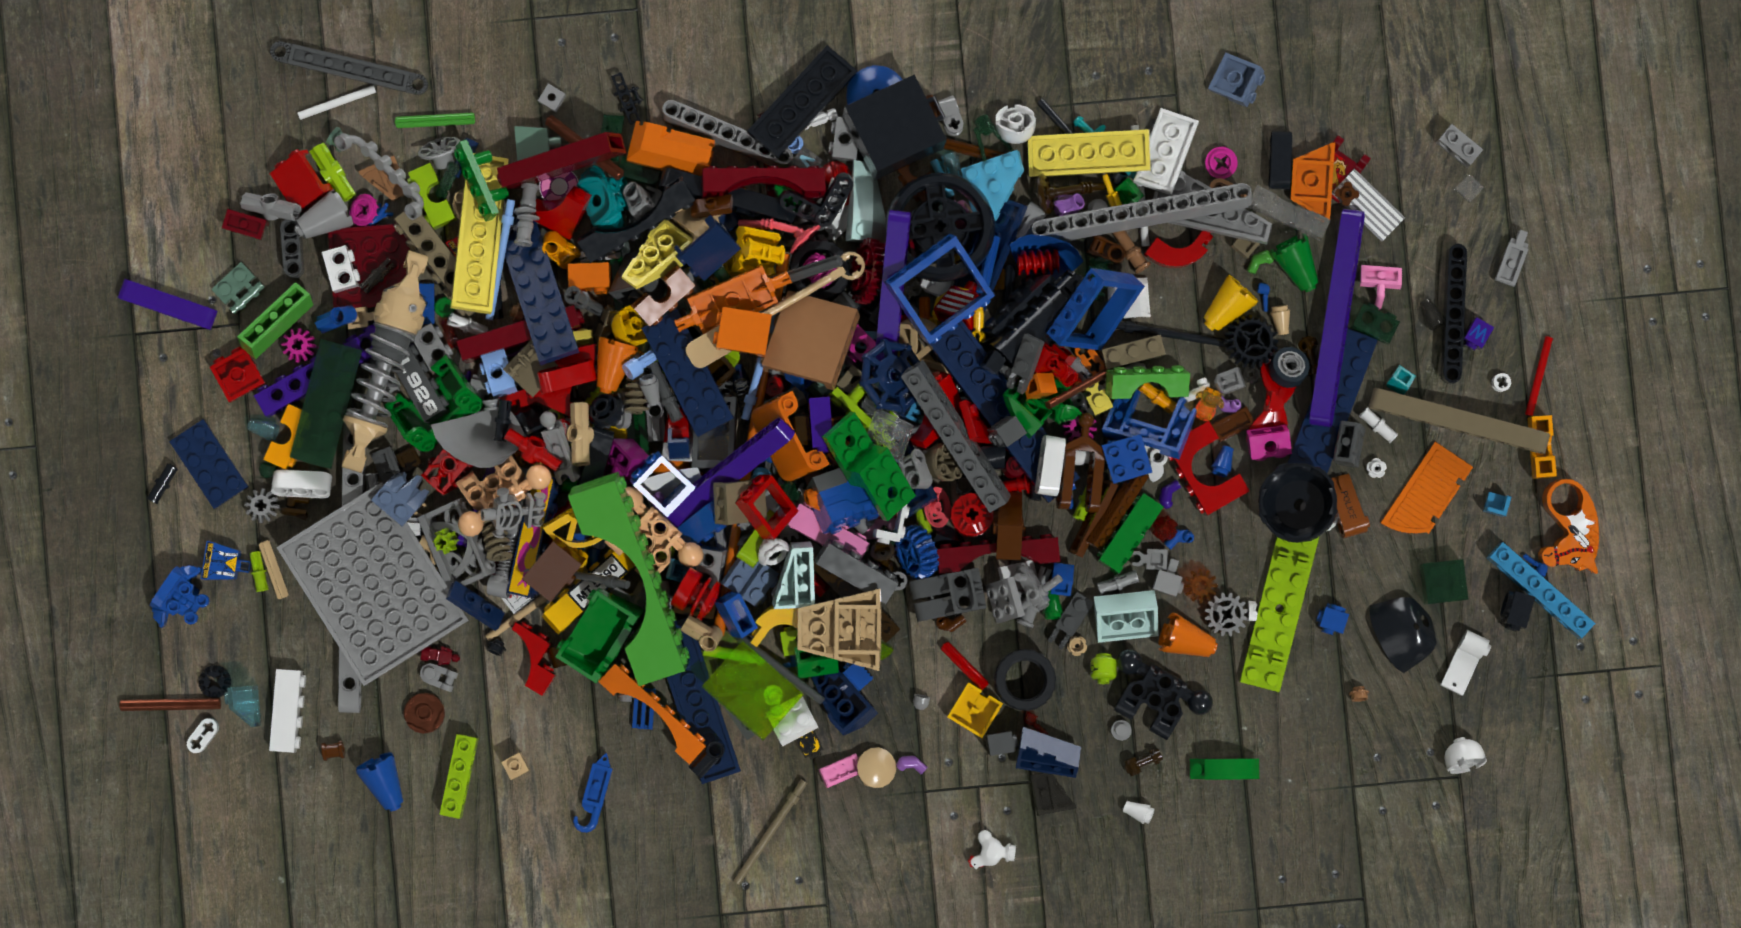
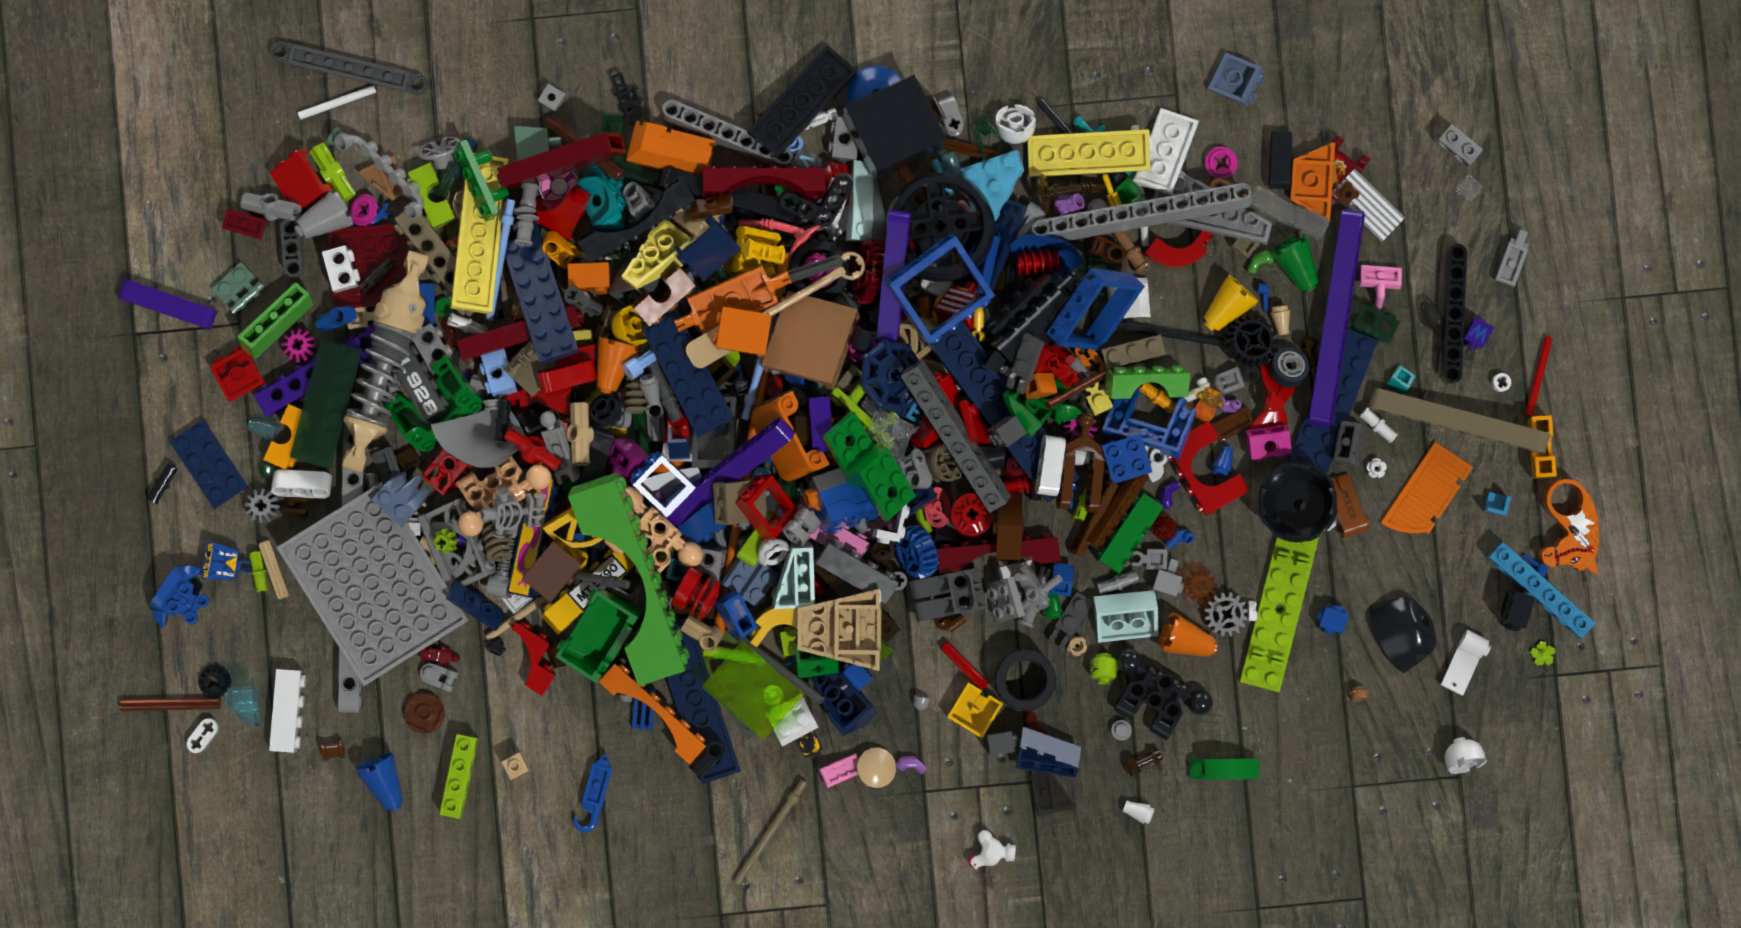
(435, 120): bright green axle -> none
(800, 528): none -> light grey wheel
(863, 341): none -> black piece
(1444, 581): clear green brick -> none
(1542, 654): none -> lime plant

